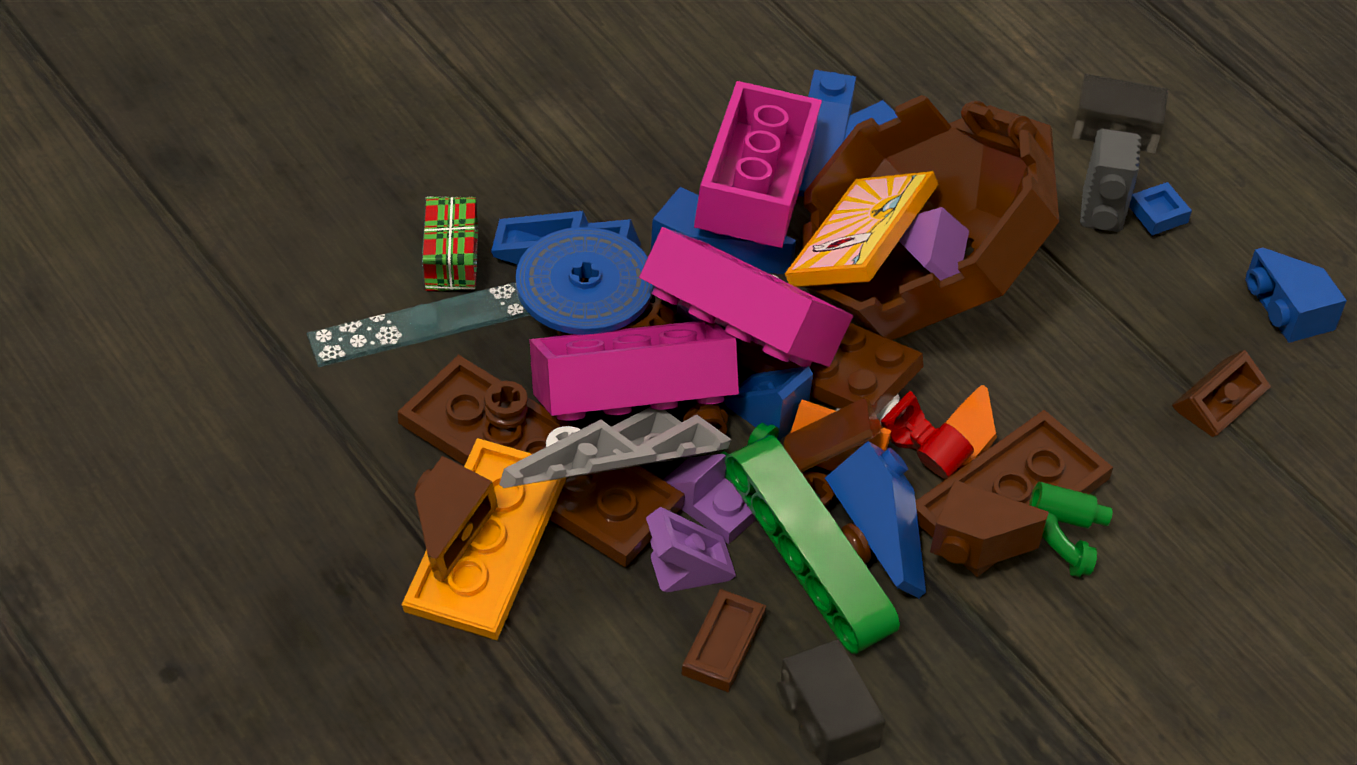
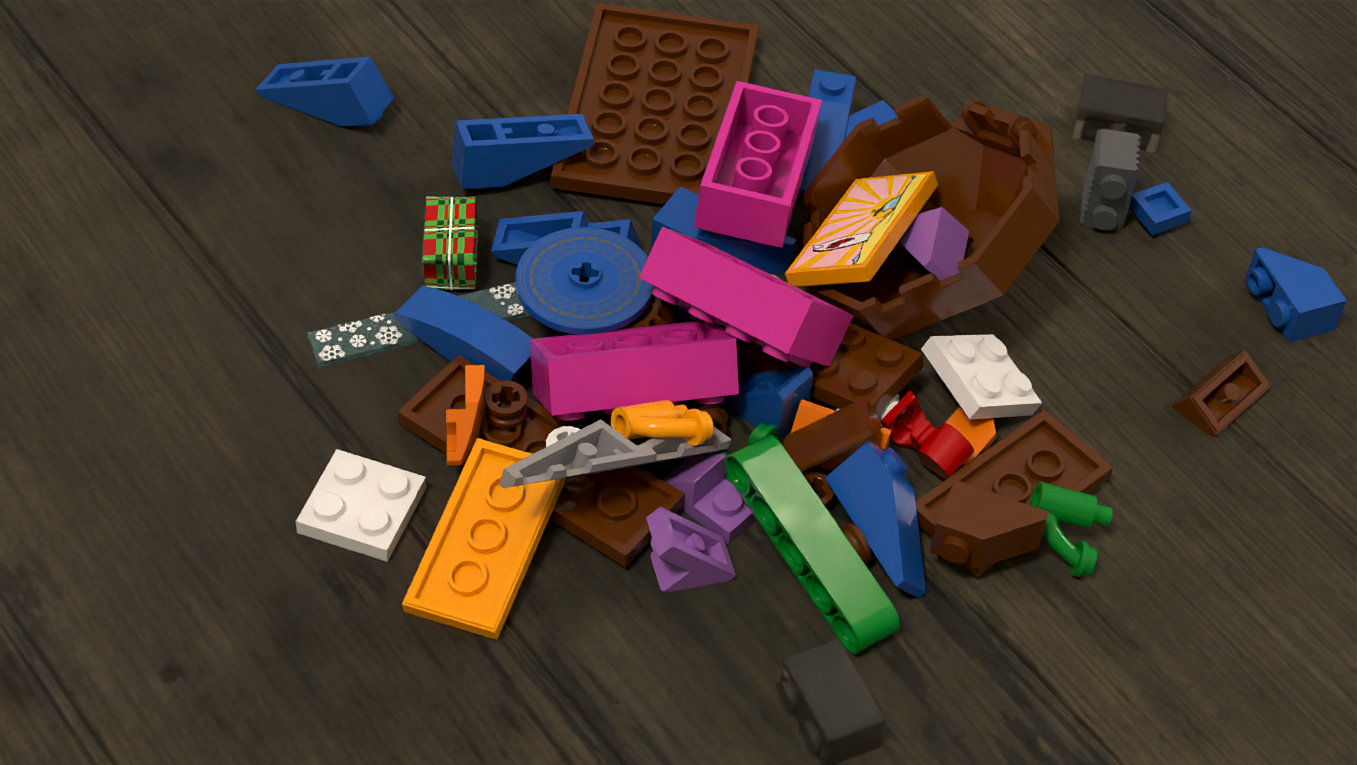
(332, 90): none -> blue slope
(361, 505): none -> white plate
(452, 511): reddish brown slope -> none
(464, 328): none -> blue slope
(465, 424): none -> orange slope
(511, 148): none -> blue slope
(653, 100): none -> reddish brown plate
(662, 420): none -> light orange plant
(724, 640): reddish brown tile -> none
(981, 376): none -> white plate

